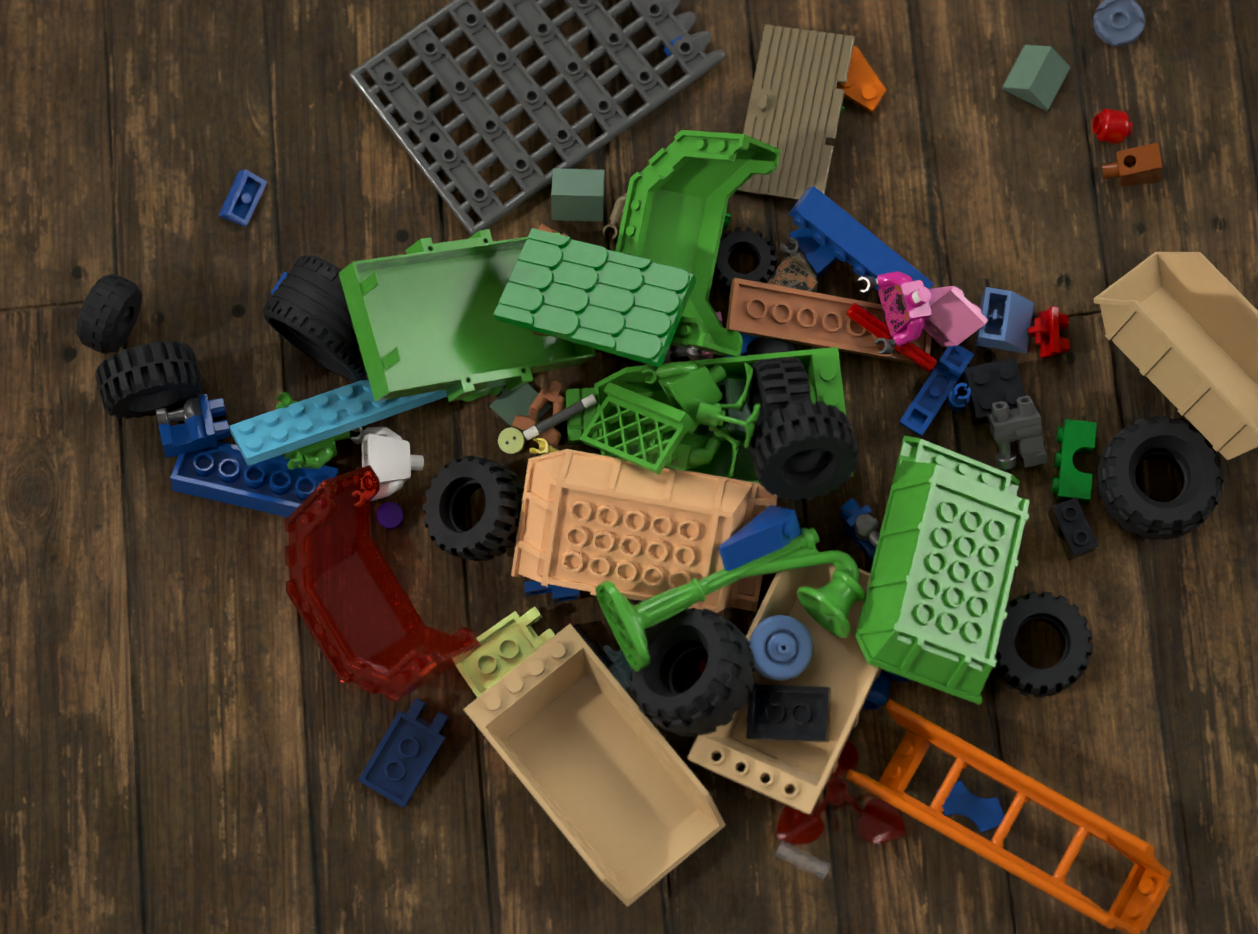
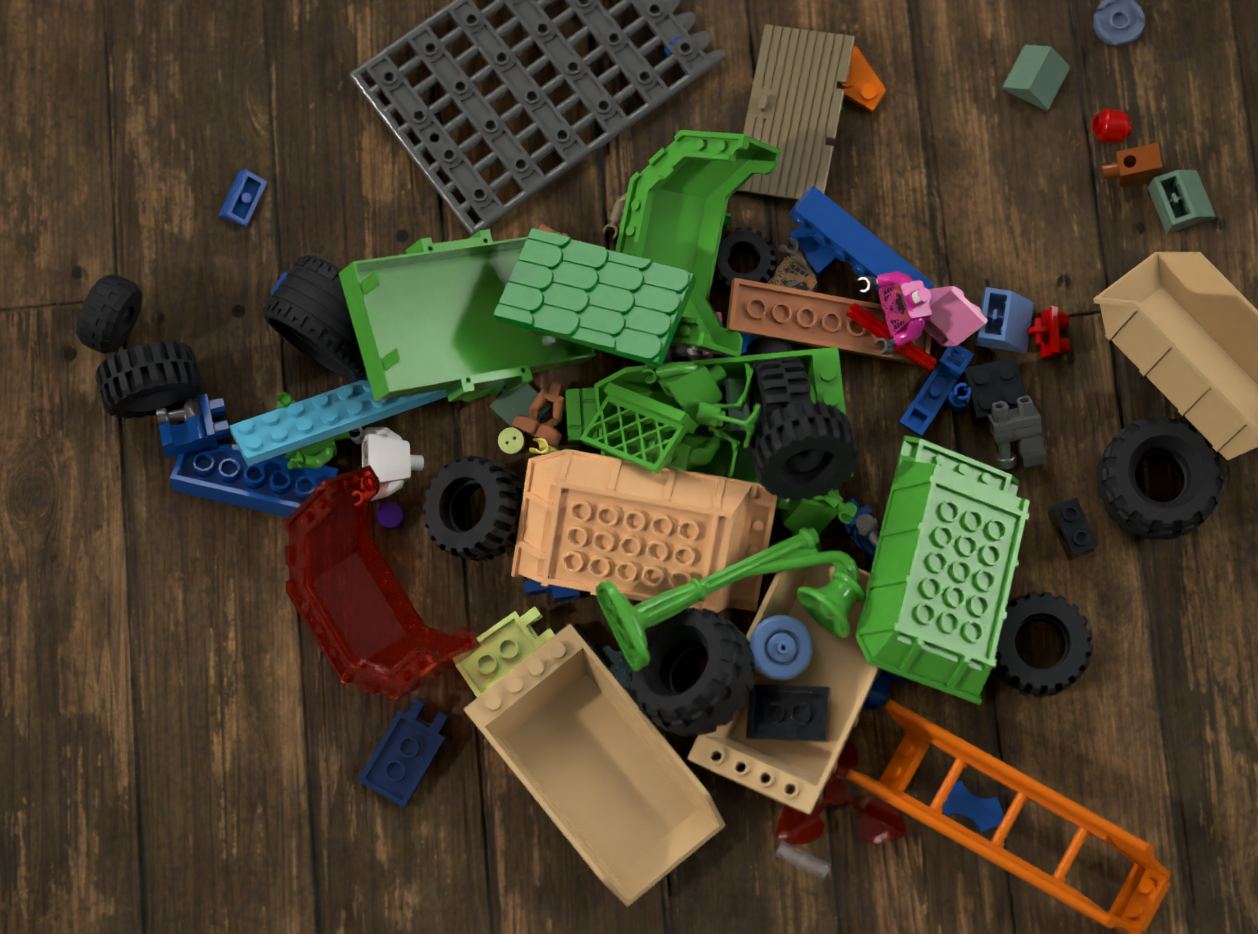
(559, 417): dark grey bar -> none
(577, 194): sand green slope -> none
(761, 536): blue slope -> none
(815, 512): none -> bright green torso
(1074, 438): green arch -> none
(1180, 200): none -> sand green slope

